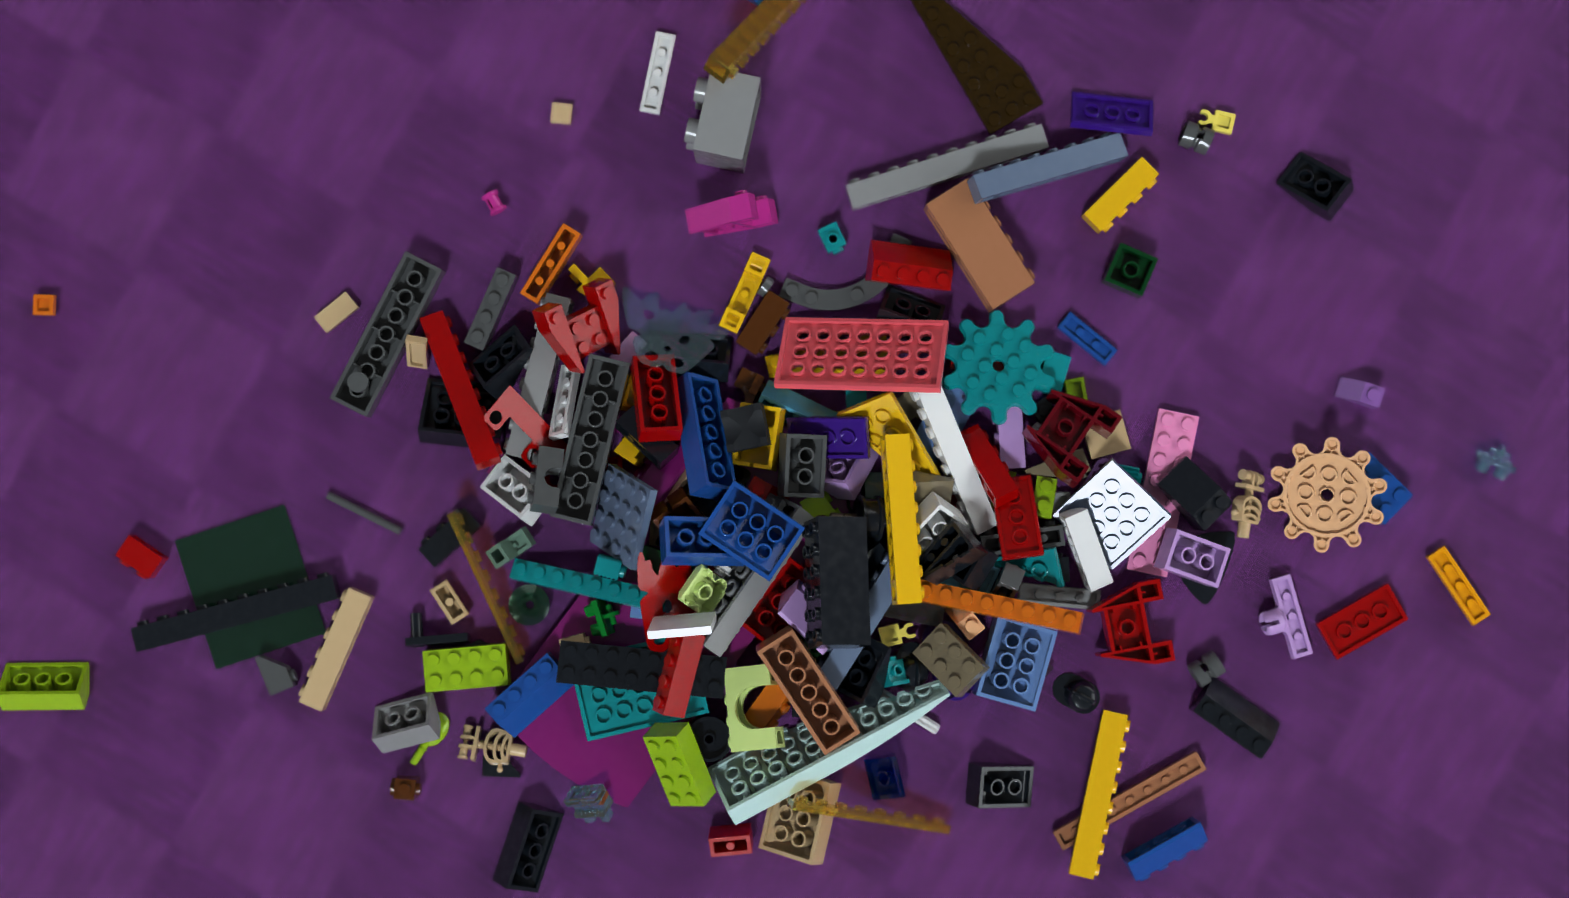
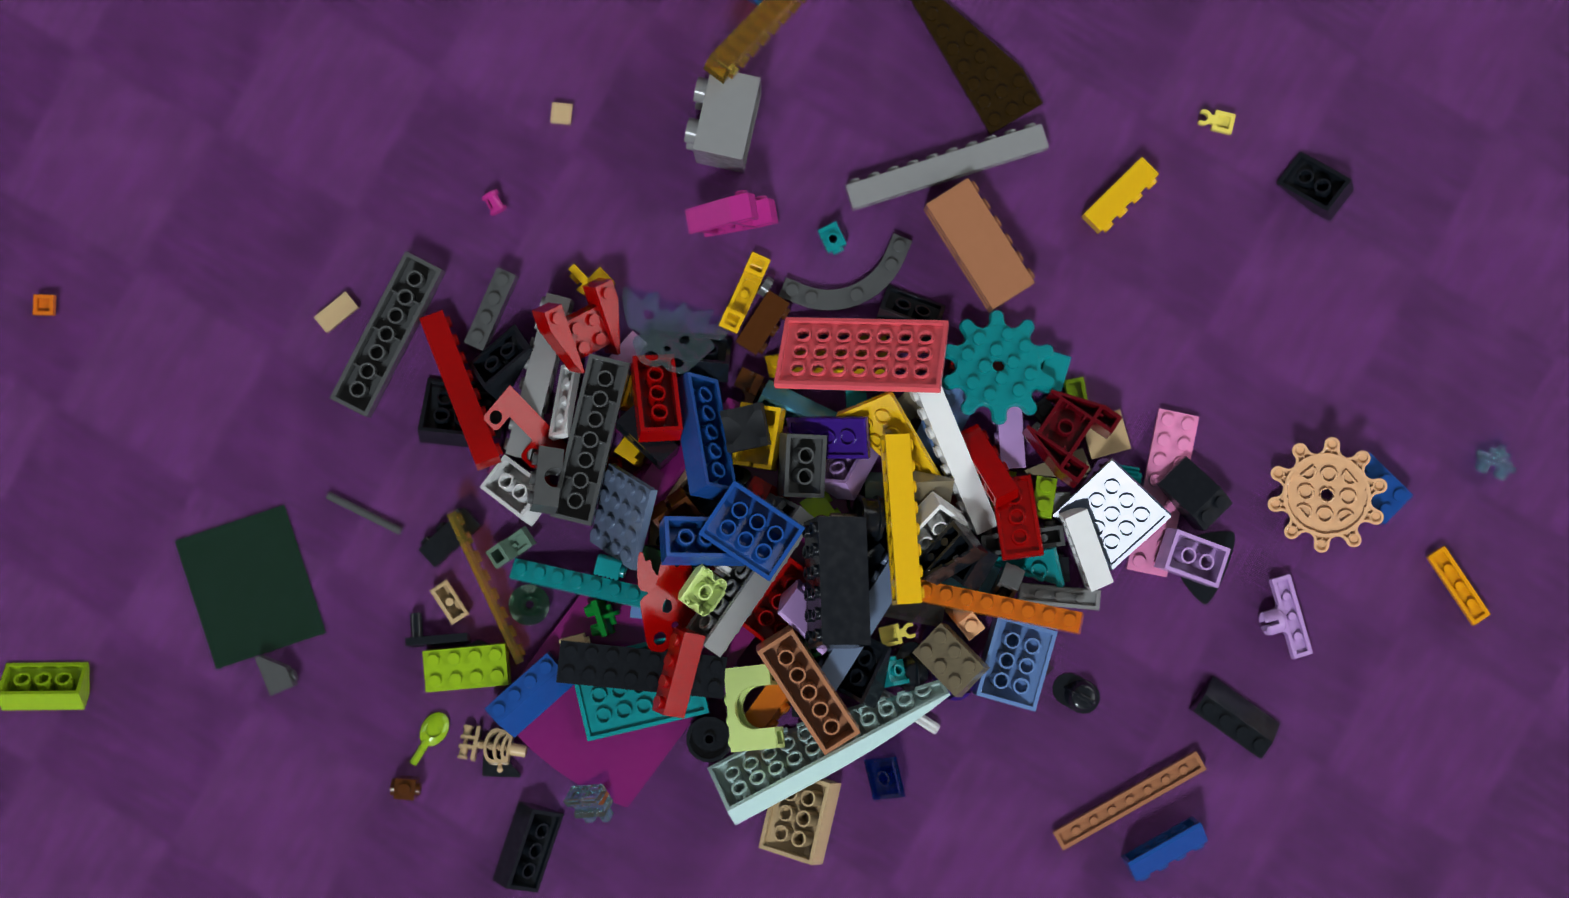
(141, 557): red brick -> none
(235, 613): black brick -> none
(336, 648): tan brick -> none
(358, 382): dark grey tile -> none
(406, 723): light grey slope -> none
(417, 351): tan tile -> none
(551, 264): orange brick -> none
(657, 73): white tile -> none
(679, 764): lime brick -> none
(682, 625): white tile -> none
(730, 840): red brick -> none
(861, 813): clear yellow plate -> none
(909, 266): red slope -> none
(999, 785): black slope -> none
(1047, 168): sand blue brick -> none
(1087, 338): blue tile -> none
(1098, 794): yellow brick -> none
(1111, 113): dark purple tile -> none
(1127, 624): red wedge -> none
(1129, 270): dark green brick -> none
(1196, 137): dark grey wheel -> none
(1211, 663): dark grey wheel -> none
(1247, 508): tan torso -> none
(1359, 392): medium lavender slope -> none
(1361, 621): red plate -> none

